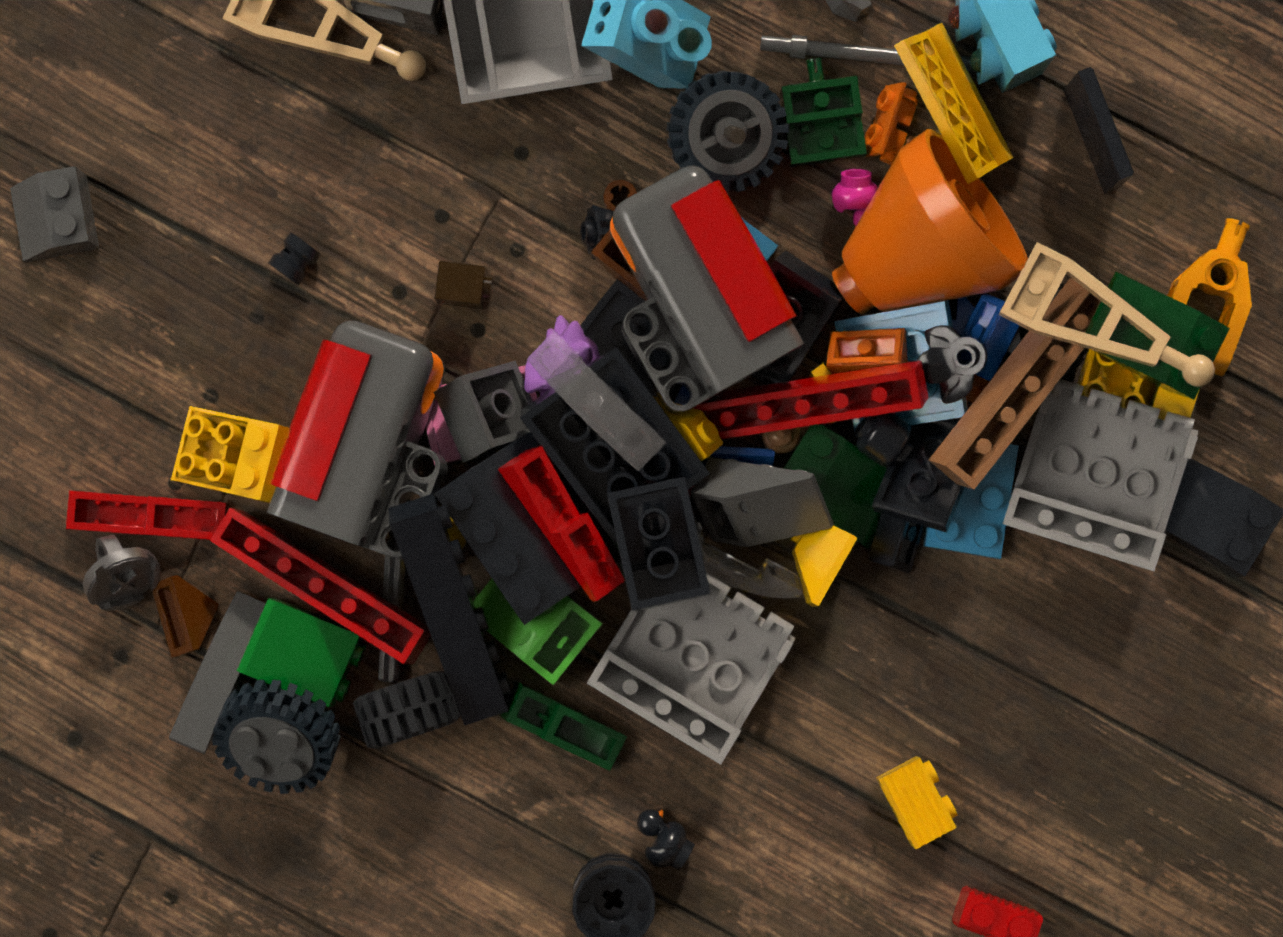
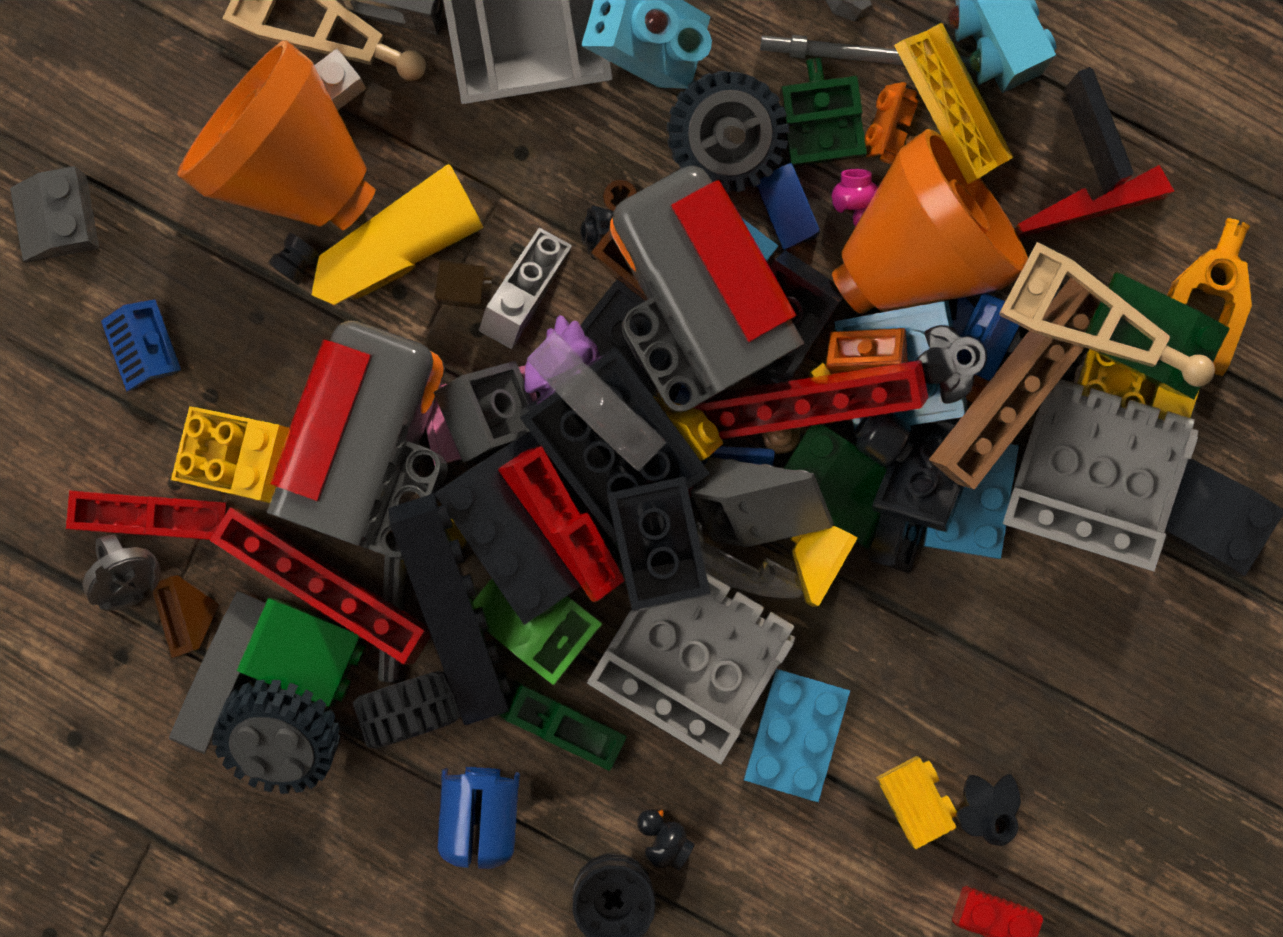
(140, 343): none -> blue panel
(280, 147): none -> orange cone
(339, 78): none -> white brick
(396, 239): none -> yellow panel
(496, 821): none -> blue cylinder
(524, 288): none -> light grey slope
(788, 207): none -> blue slope
(796, 735): none -> dark azure plate
(989, 804): none -> black plate
(1079, 206): none -> red slope

